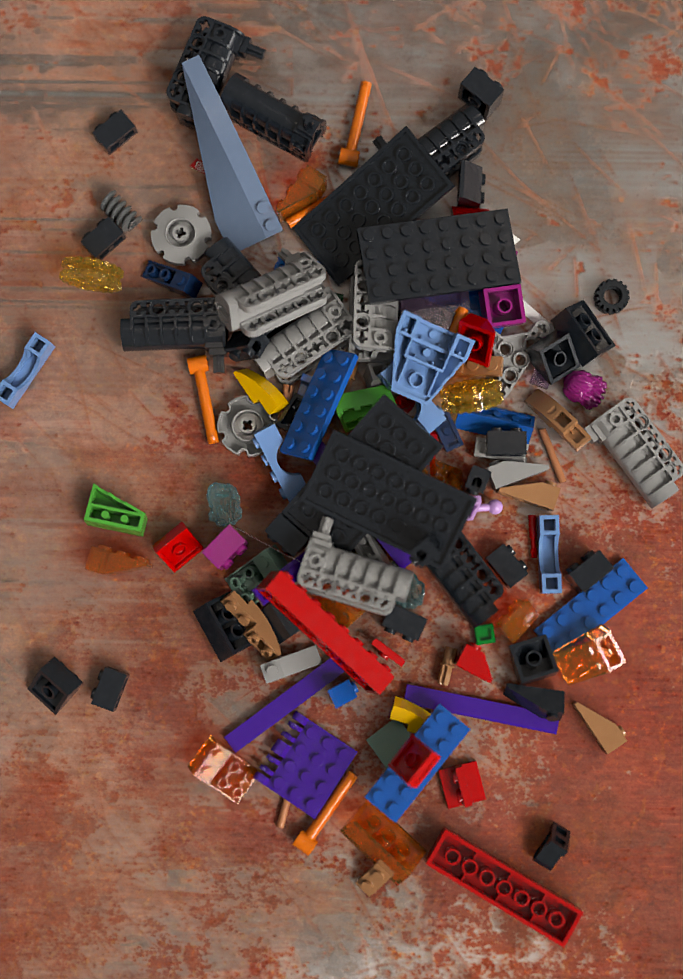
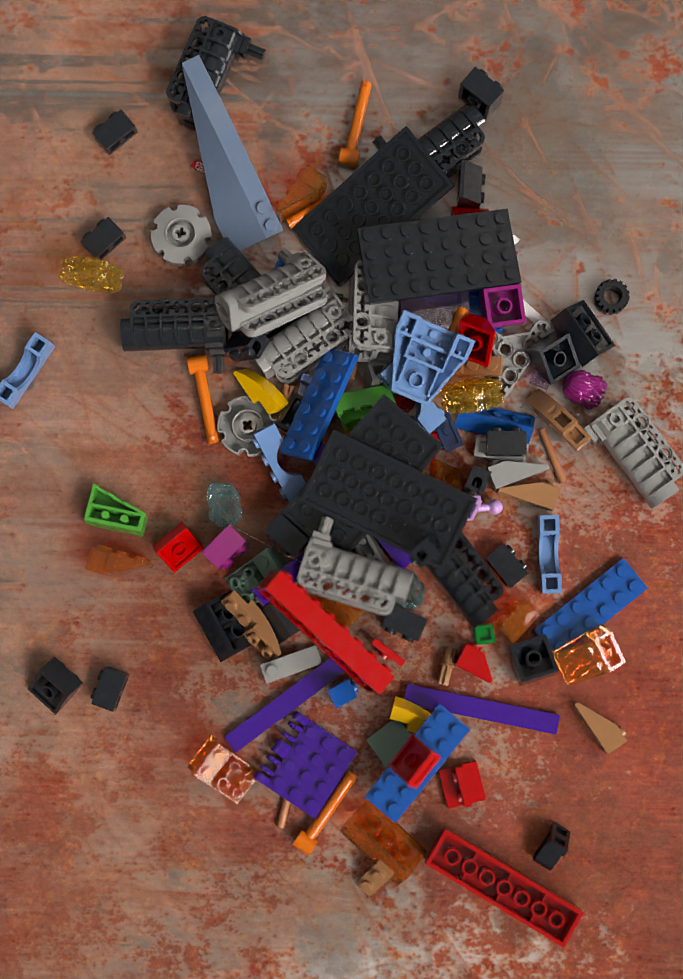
(118, 212): dark grey piece -> none
(172, 279): dark blue slope -> none
(272, 117): black piece -> none
(532, 534): red piece -> none
(539, 701): black slope -> none
(588, 571): black brick -> none

